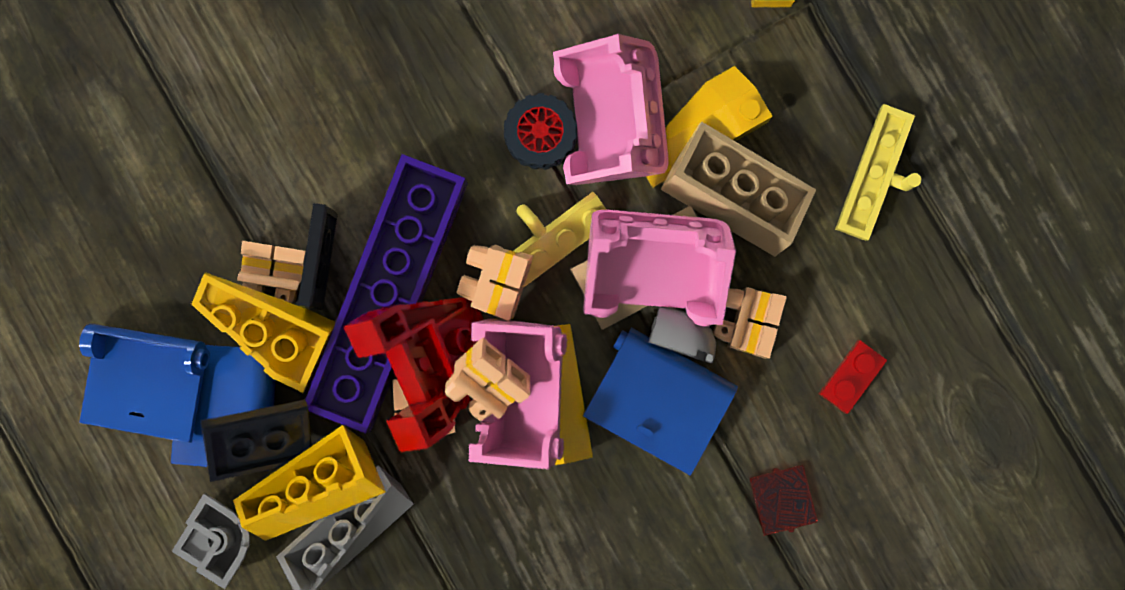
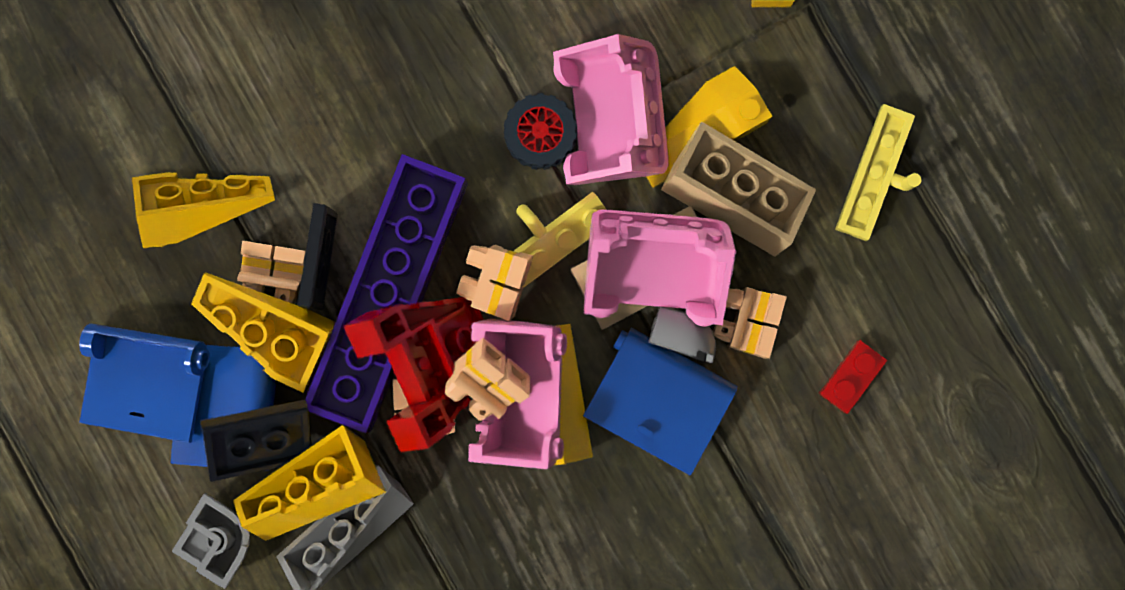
(179, 208): none -> yellow wedge
(783, 500): clear red piece -> none

